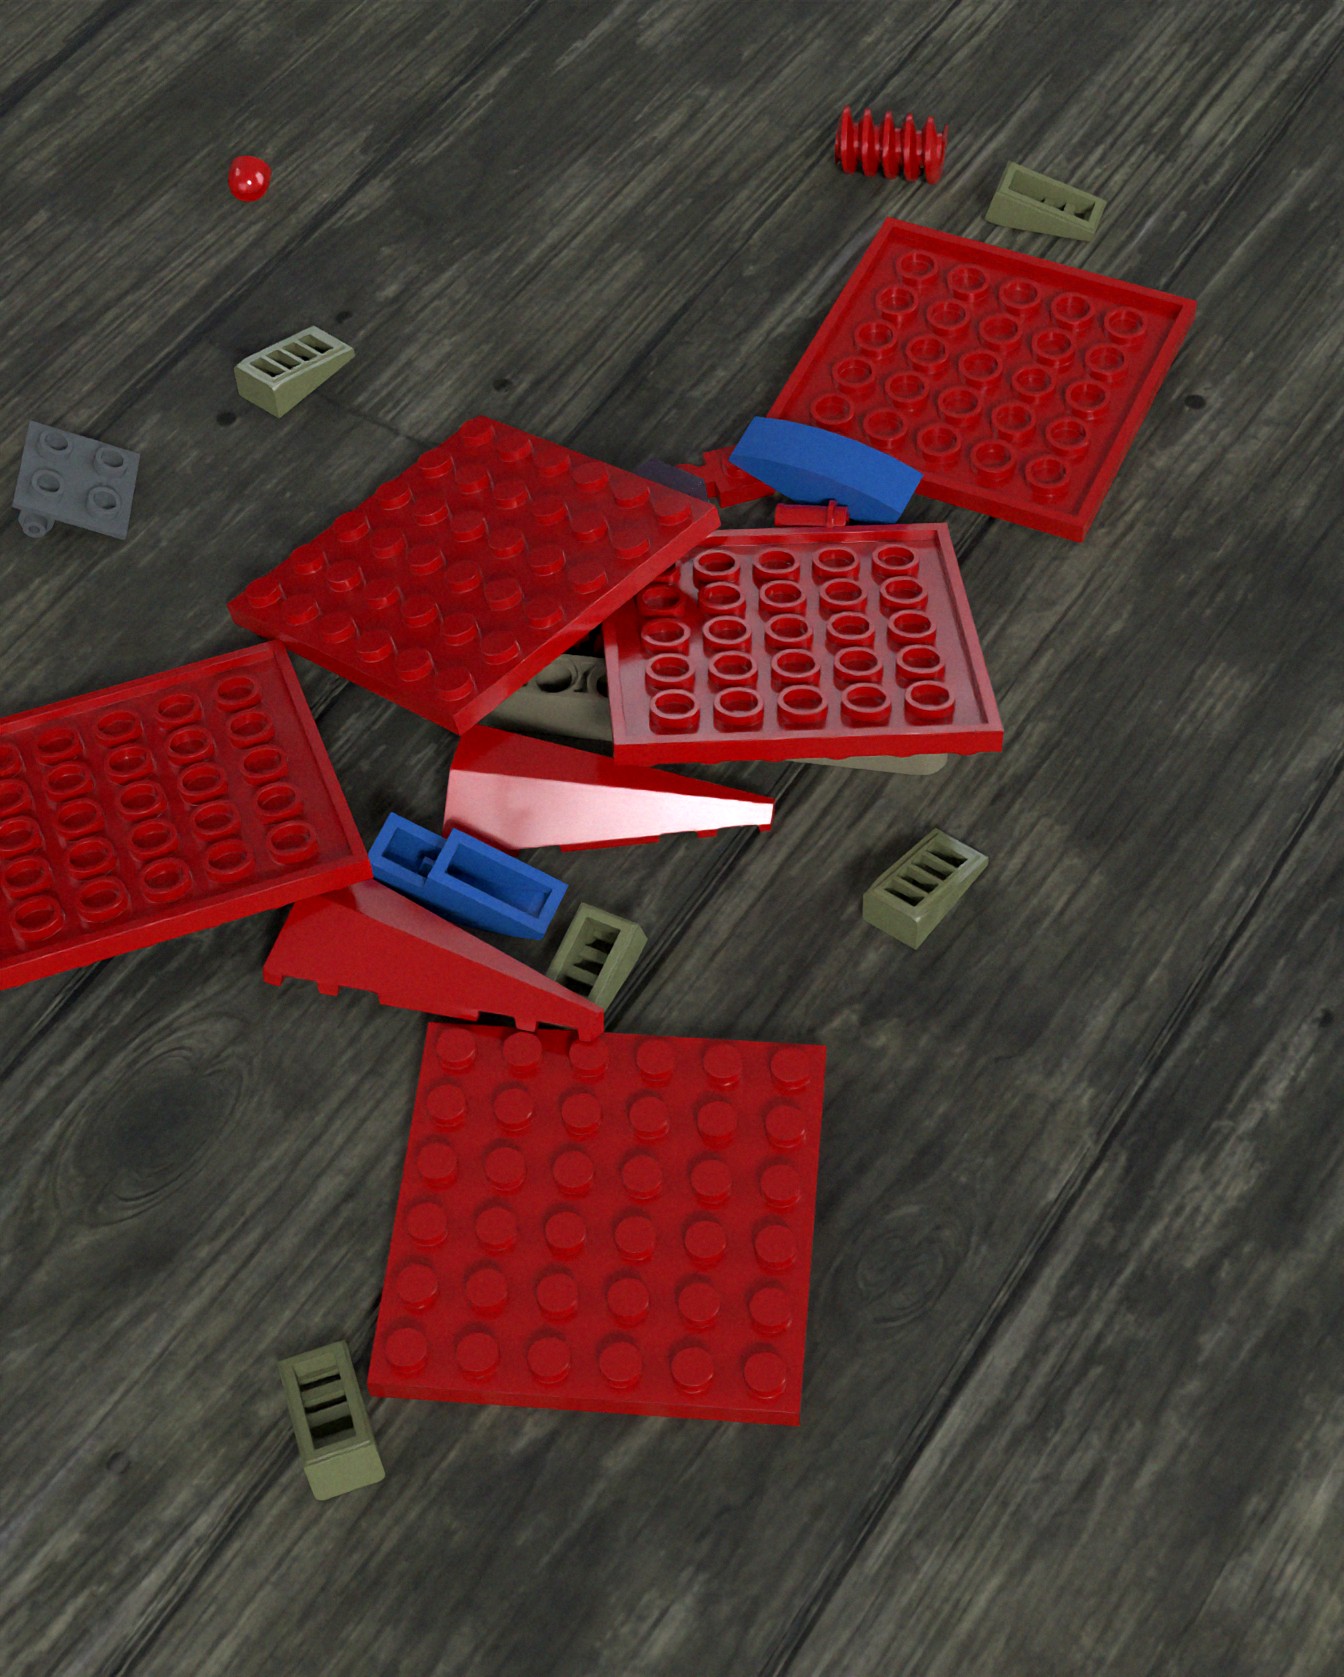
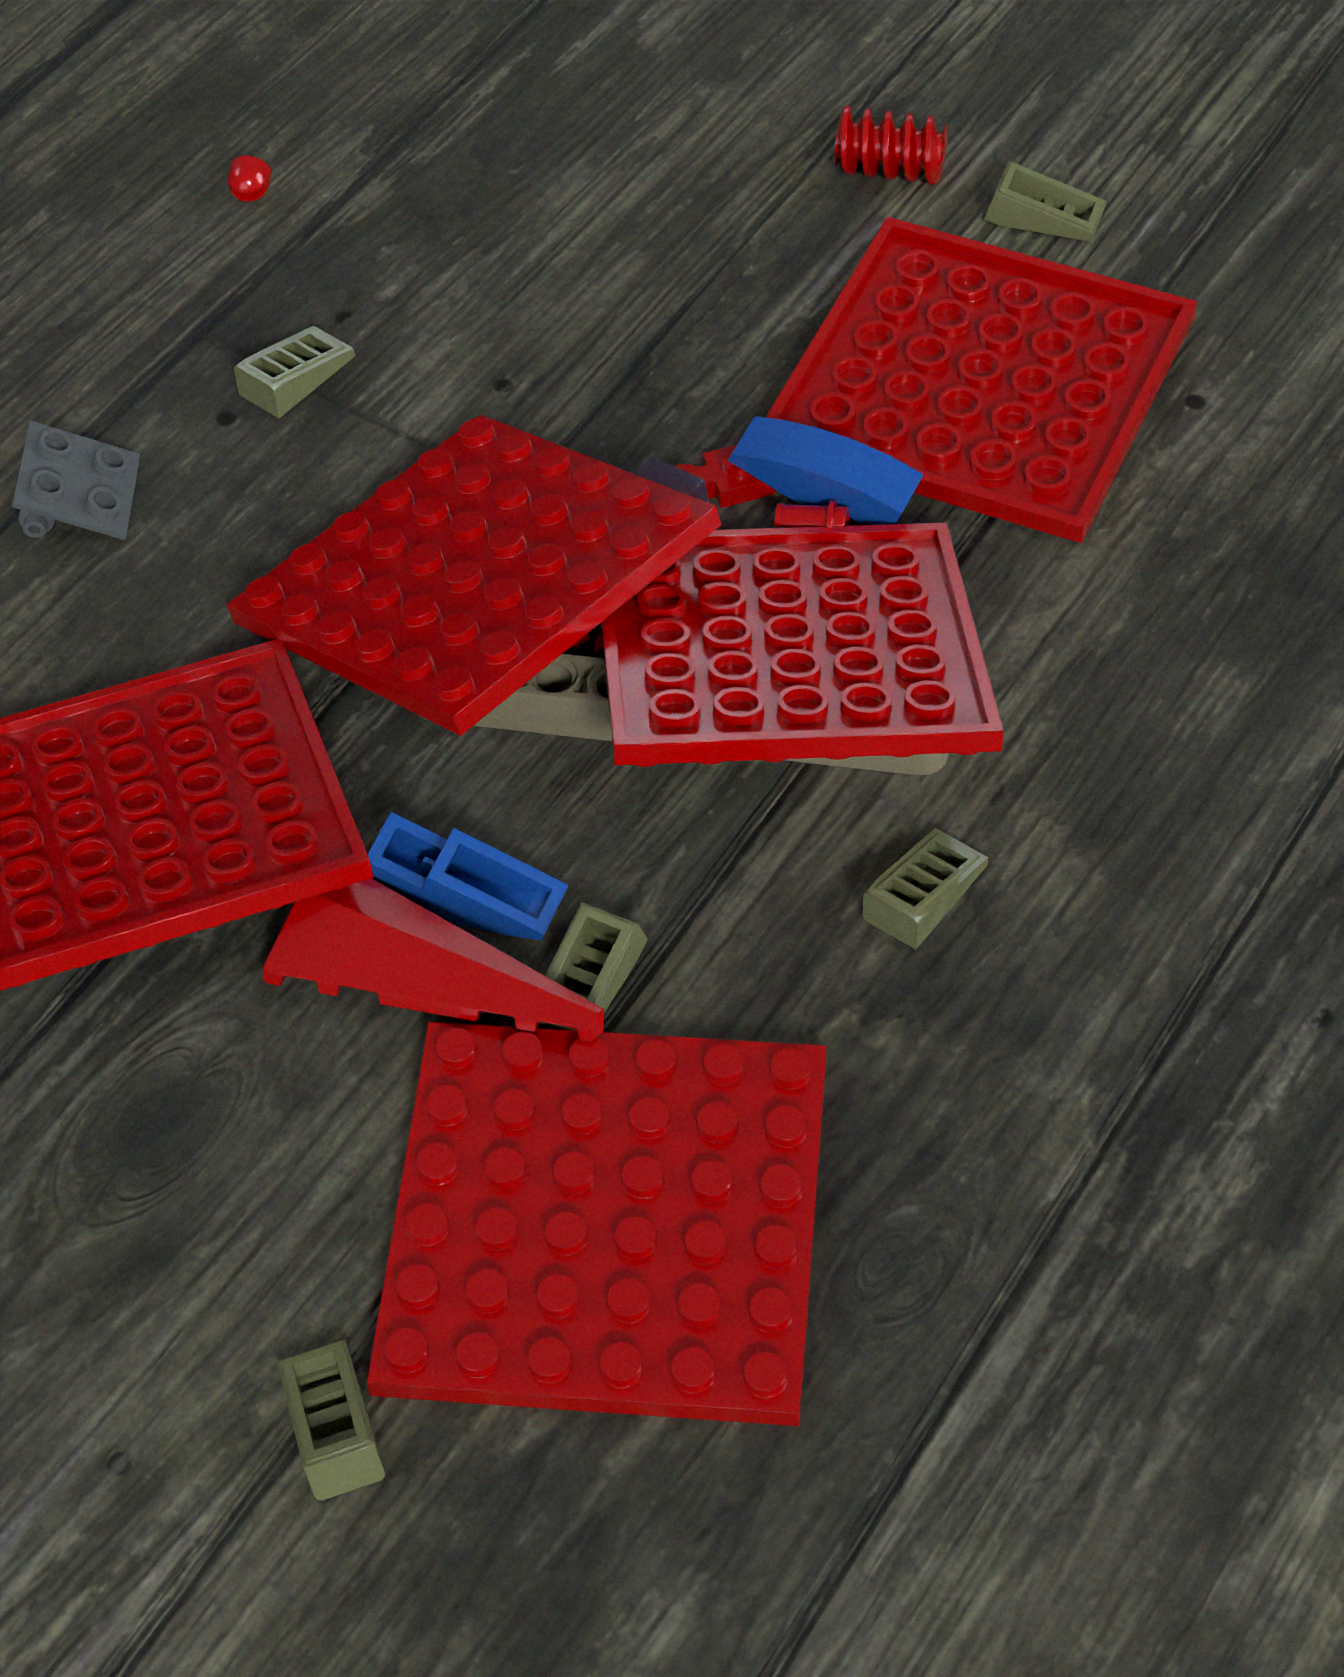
(544, 794): wedge -> none

